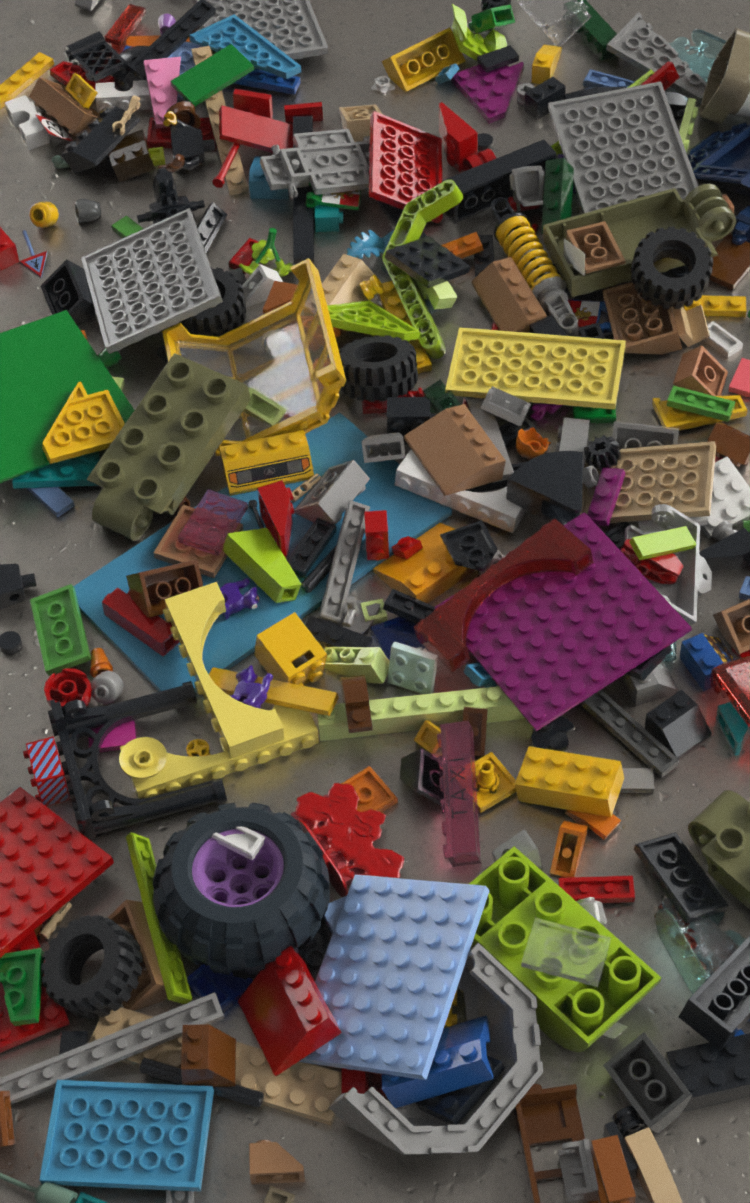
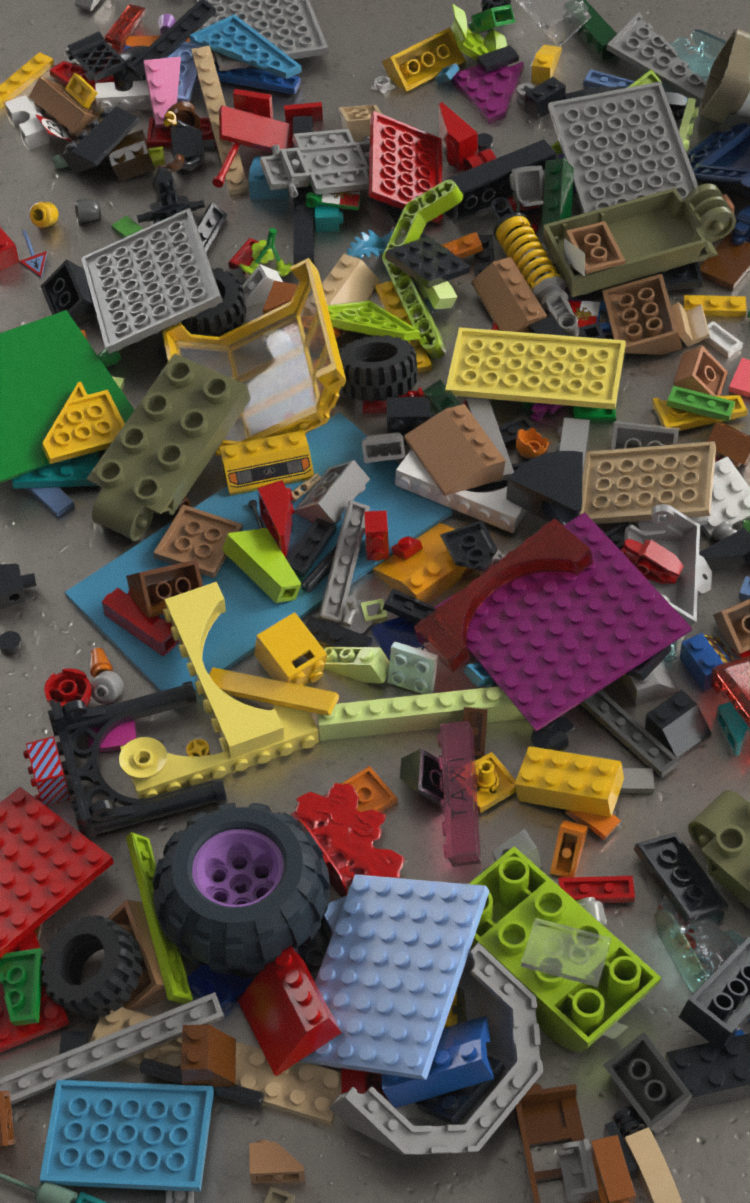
(56, 919): tan pin -> none
(60, 629): bright green plate -> none
(133, 106): tan piece -> none
(212, 75): green tile -> none
(212, 522): clear pink plate -> none
(235, 600): dark purple animal -> none
(244, 844): white tile -> none
(249, 692): dark purple animal -> none
(264, 408): yellowish green slope -> none
(356, 703): reddish brown arch -> none
(372, 287): yellow wheel -> none
(428, 736): yellow plate -> none
(505, 406): light grey hinge -> none
(590, 476): light grey tile -> none
(602, 452): black gear -> none
(606, 495): magenta plate -> none
(662, 543): lime tile -> none
(666, 75): red plate -> none
(676, 245): black tyre -> none

